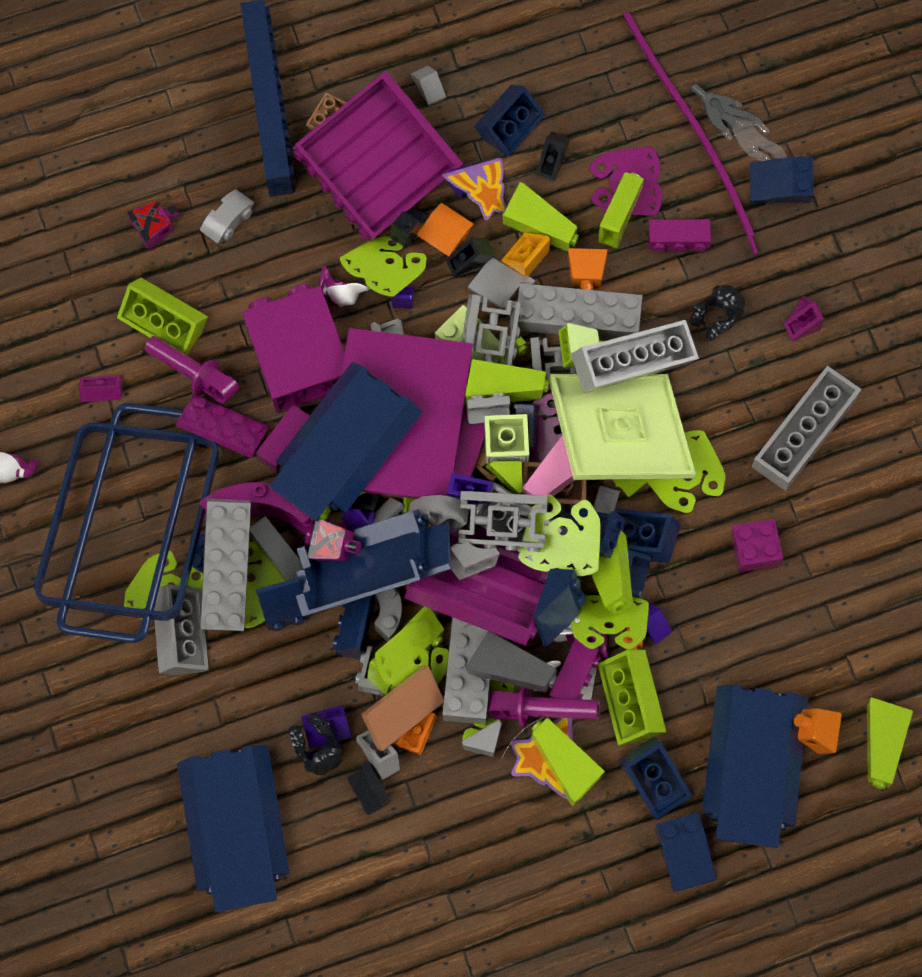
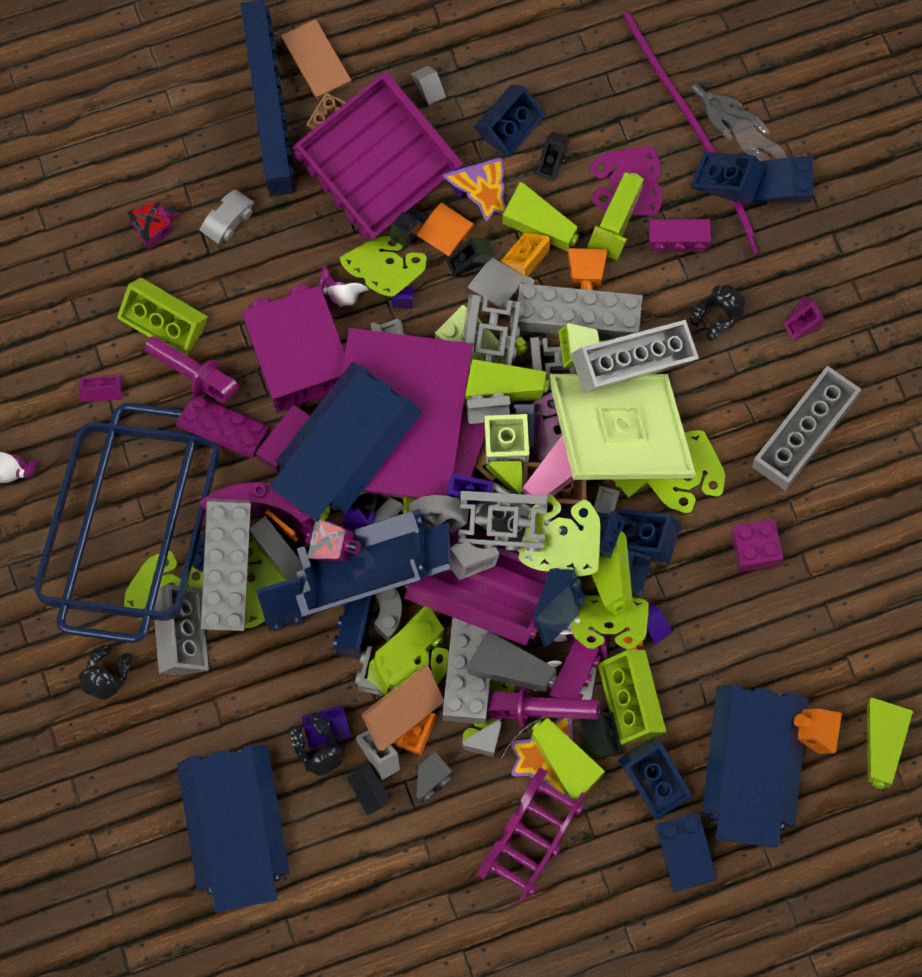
(98, 680): none -> black hair
(282, 528): none -> orange piece
(316, 59): none -> nougat tile
(432, 775): none -> dark grey slope
(515, 826): none -> magenta fence
(602, 736): none -> black panel
(607, 240): none -> lime piece
(728, 176): none -> dark blue slope

